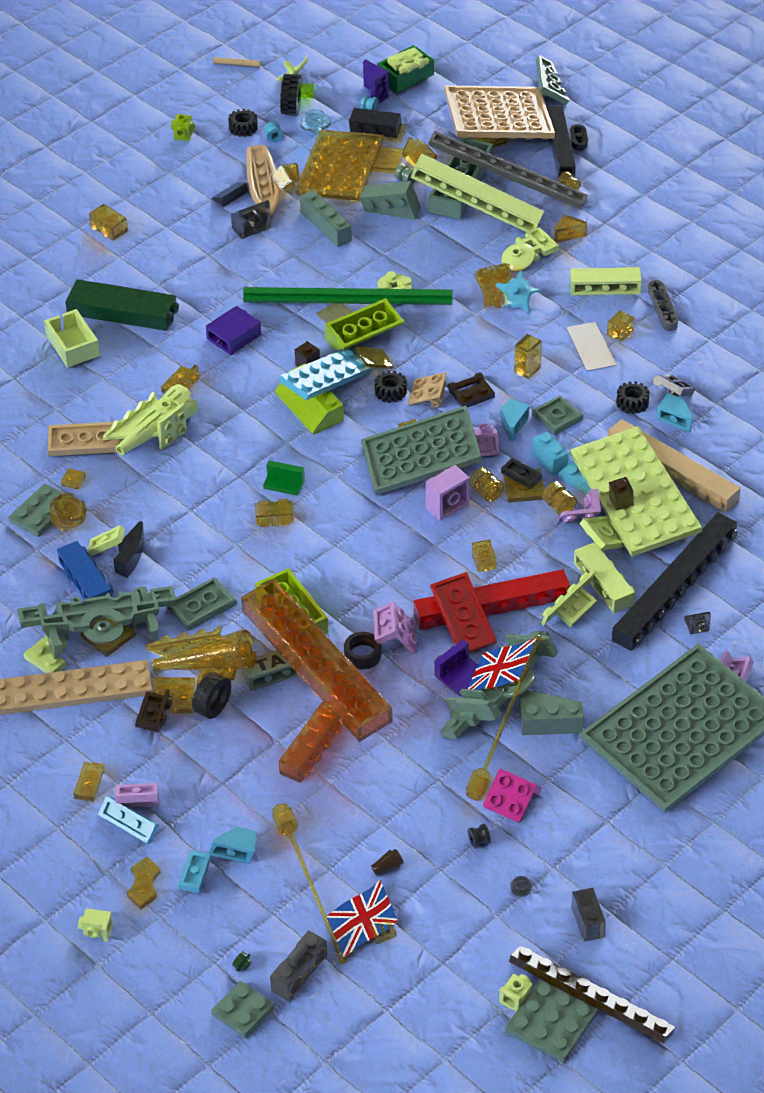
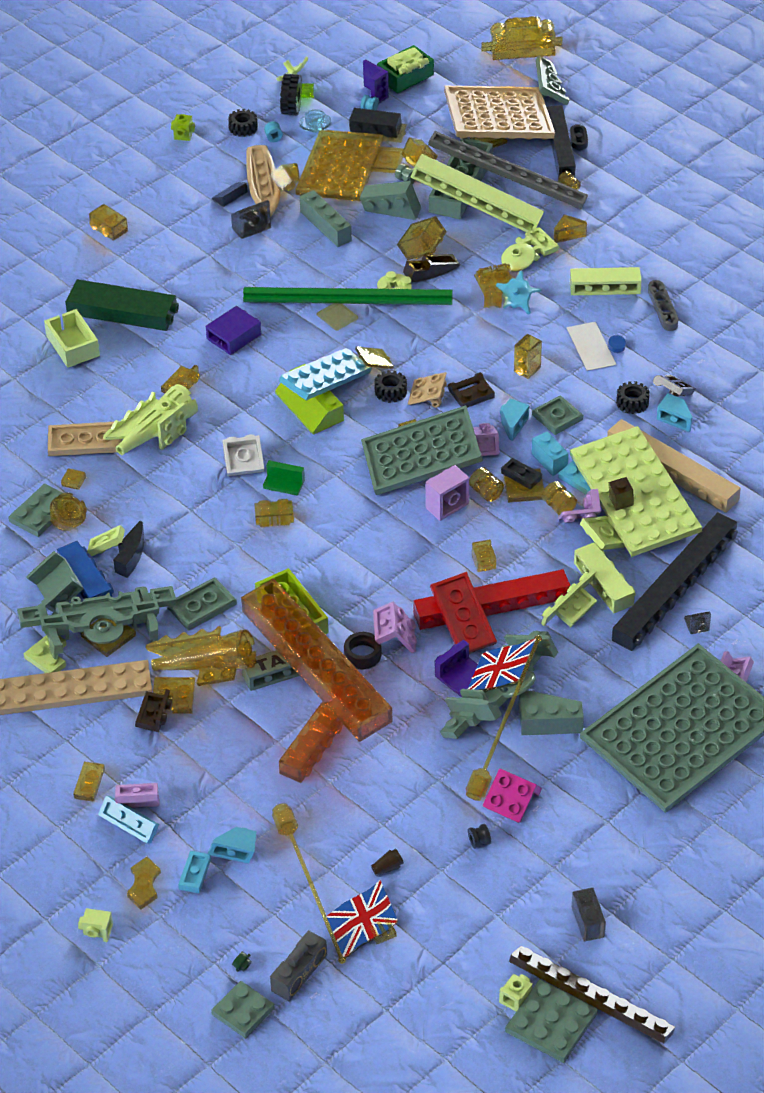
(55, 580): none -> sand green panel
(211, 695): black tyre -> none
(241, 62): tan bar -> none
(243, 455): none -> white plate
(306, 354): dark brown brick -> none
(362, 325): lime slope -> none
(422, 238): none -> clear yellow brick
(430, 266): none -> dark brown slope
(521, 886): clear smoke plate -> none
(522, 38): none -> clear yellow brick
(616, 344): none -> blue tile
(620, 326): clear yellow brick -> none

